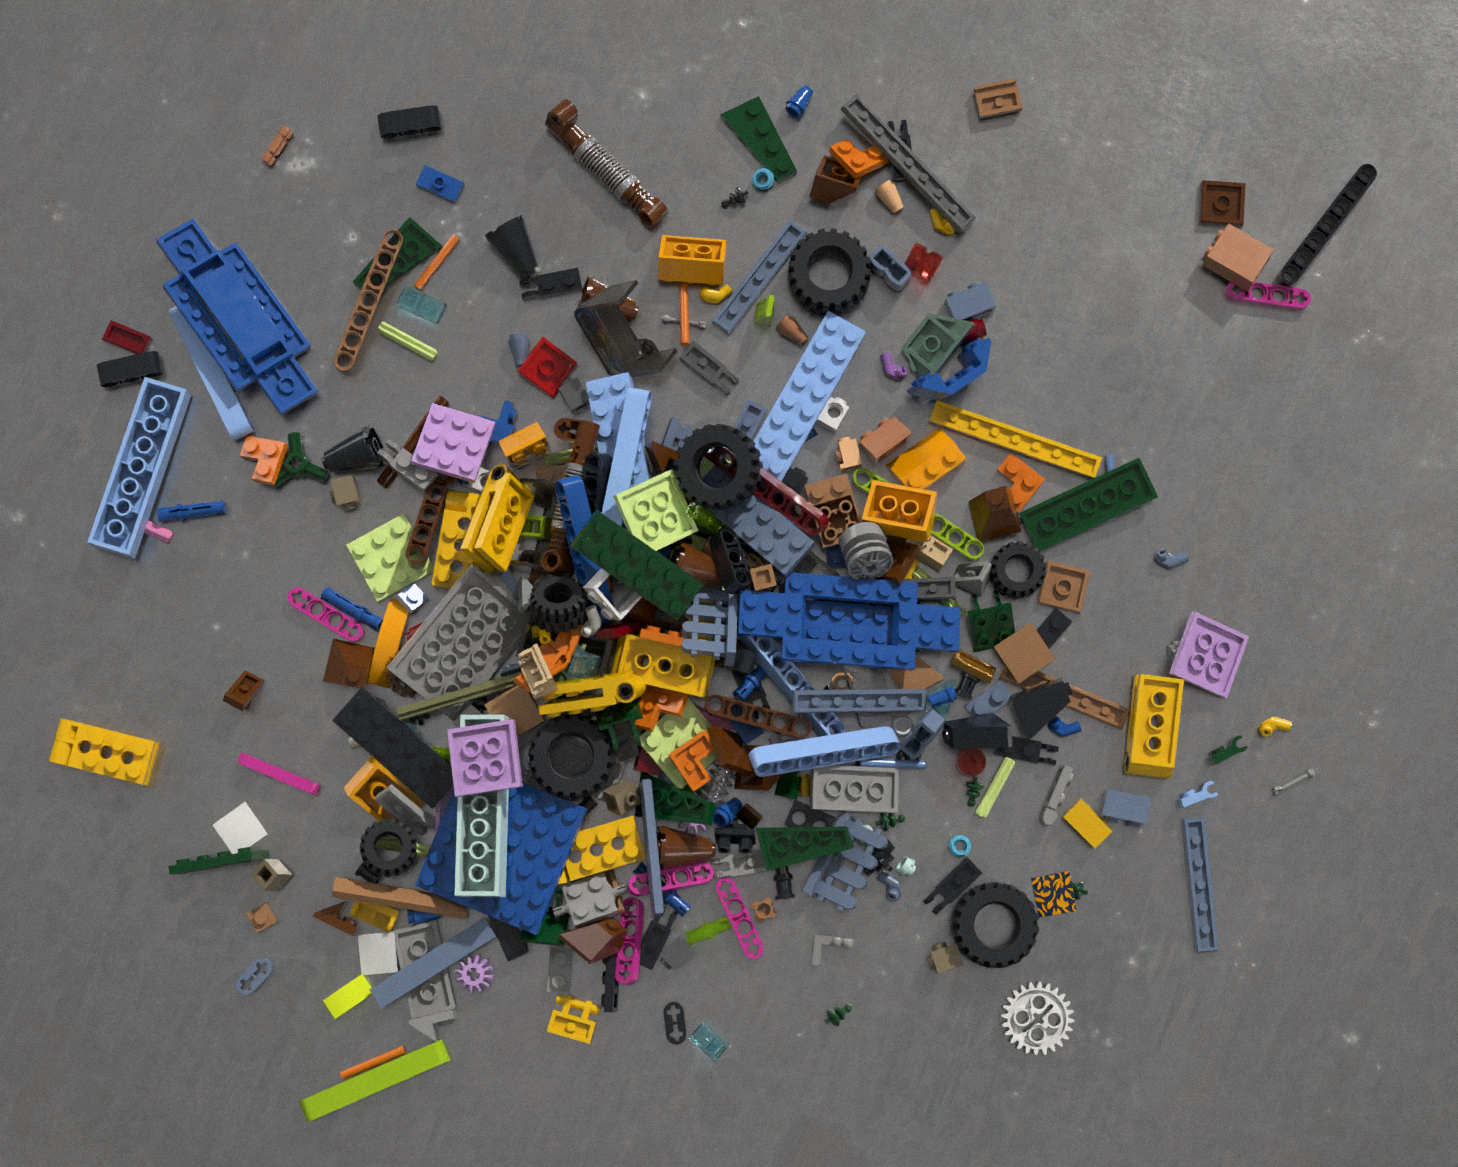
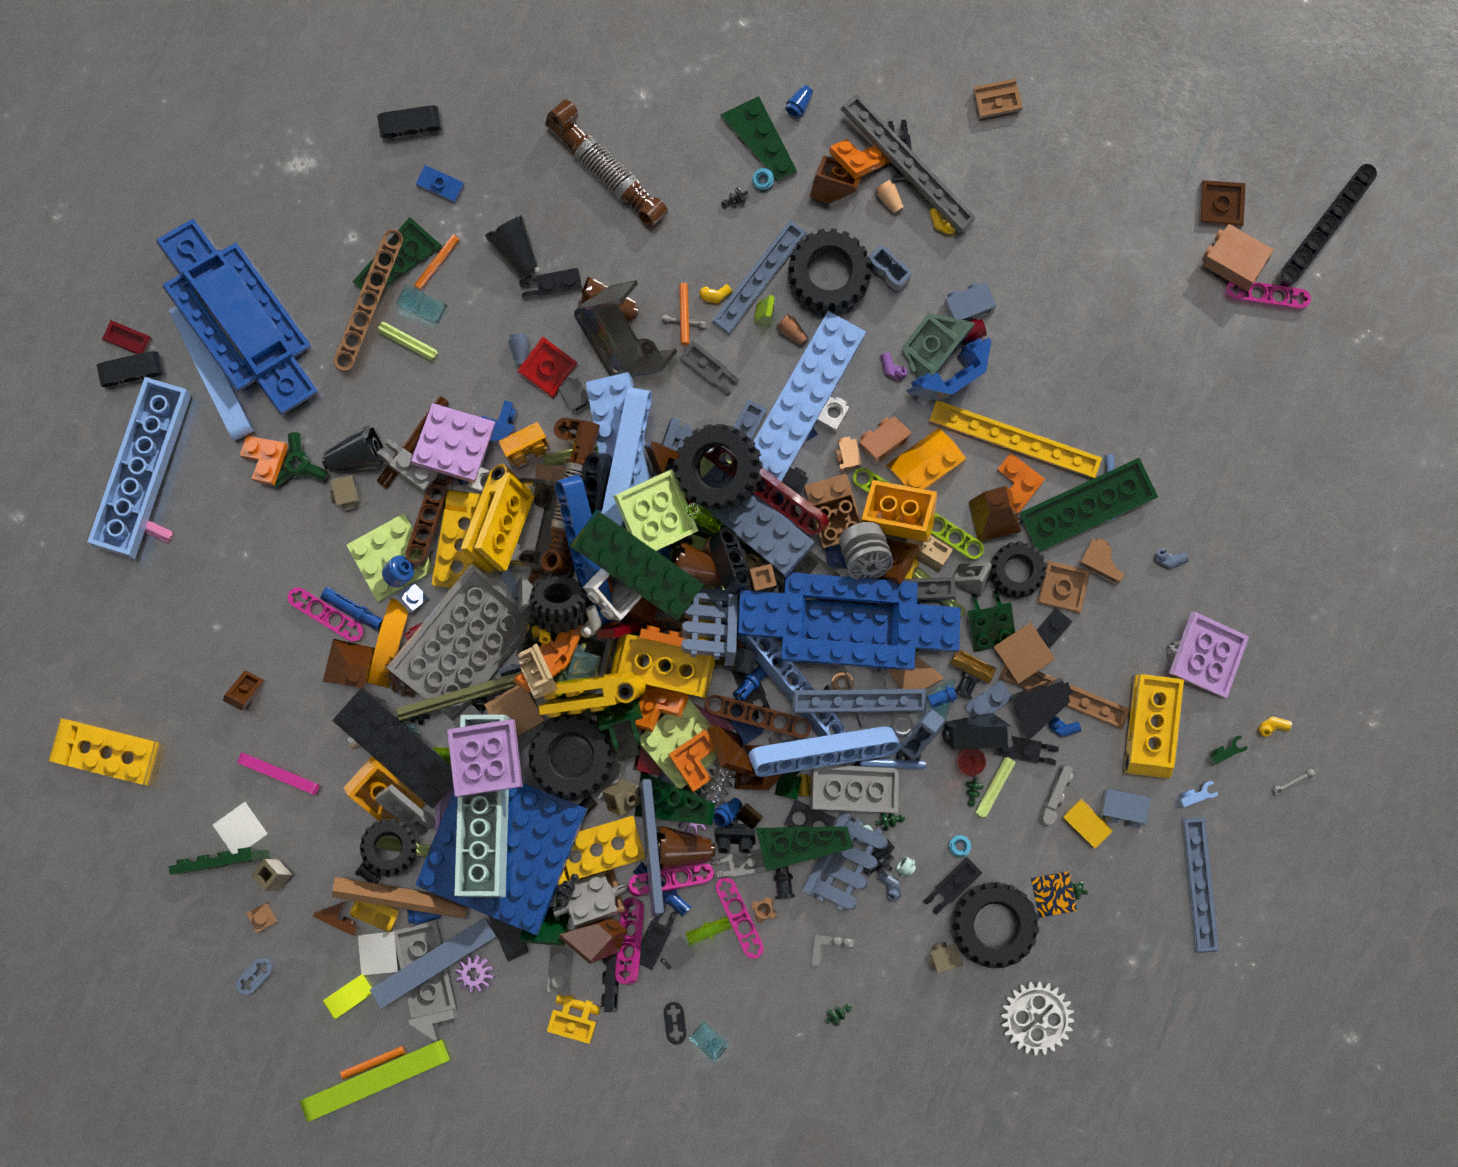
(188, 511): blue pin -> none
(276, 145): nougat axle -> none
(398, 571): none -> blue head
(541, 528): lime slope -> none
(564, 892): none -> black hair
(691, 260): light orange slope -> none
(923, 261): clear red wheel -> none
(1098, 560): none -> medium nougat arch

